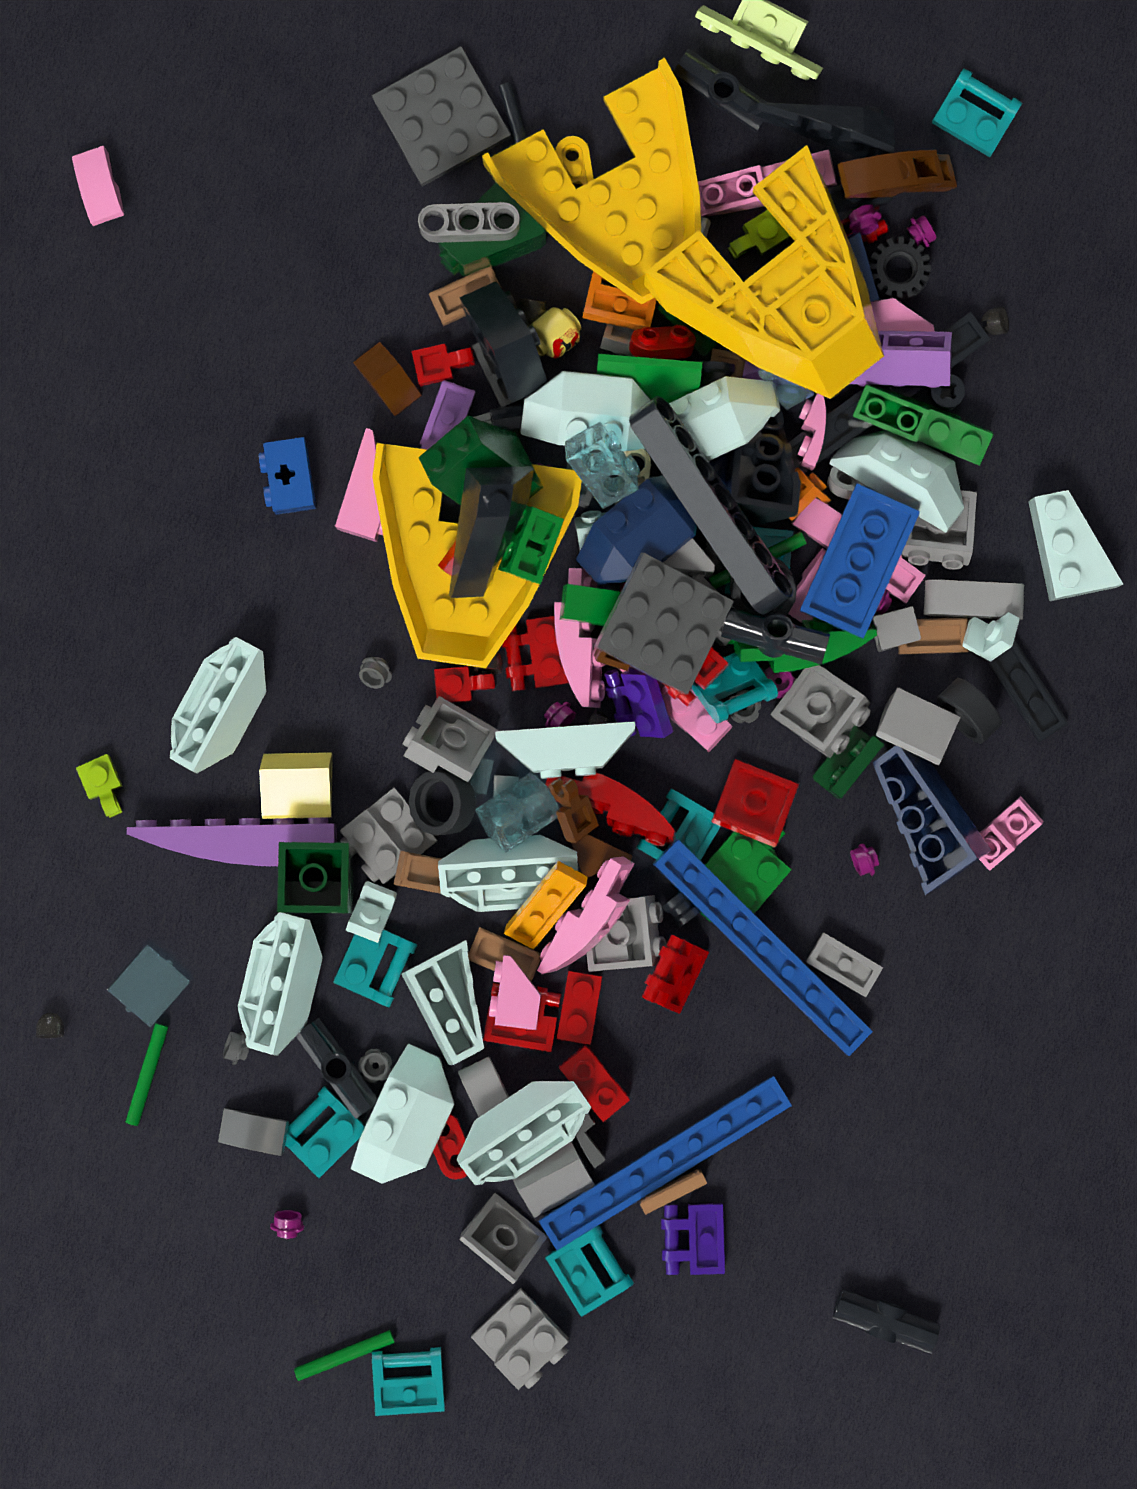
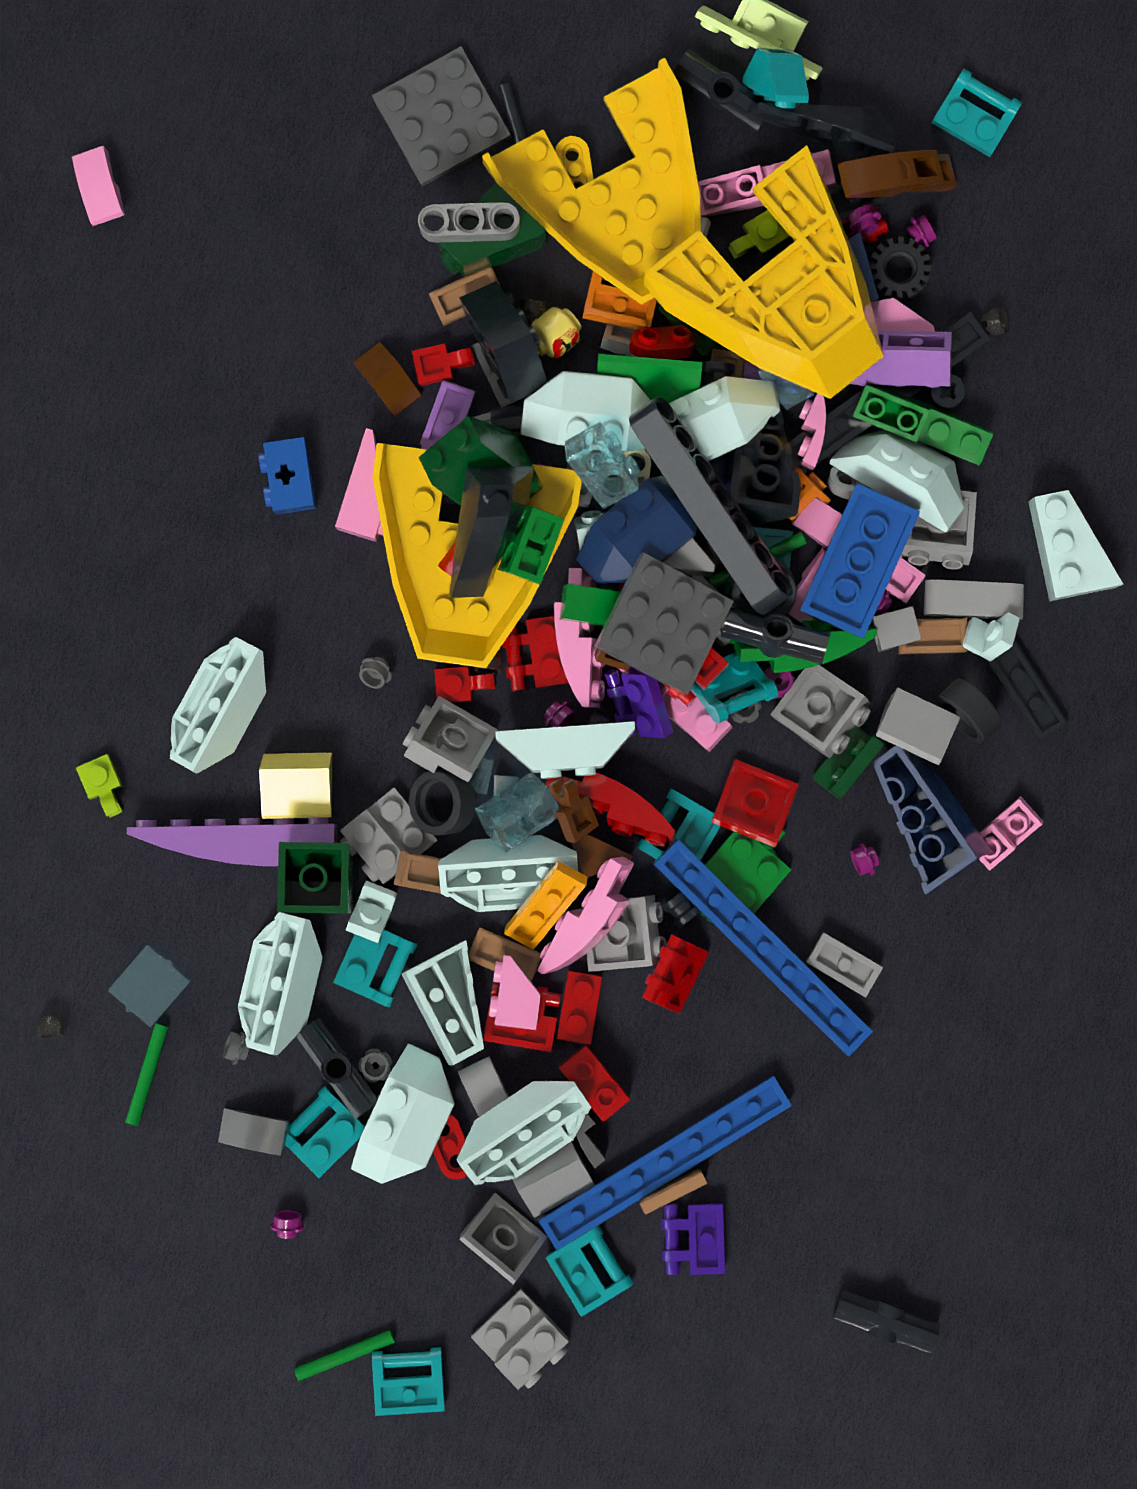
(777, 77): none -> teal slope

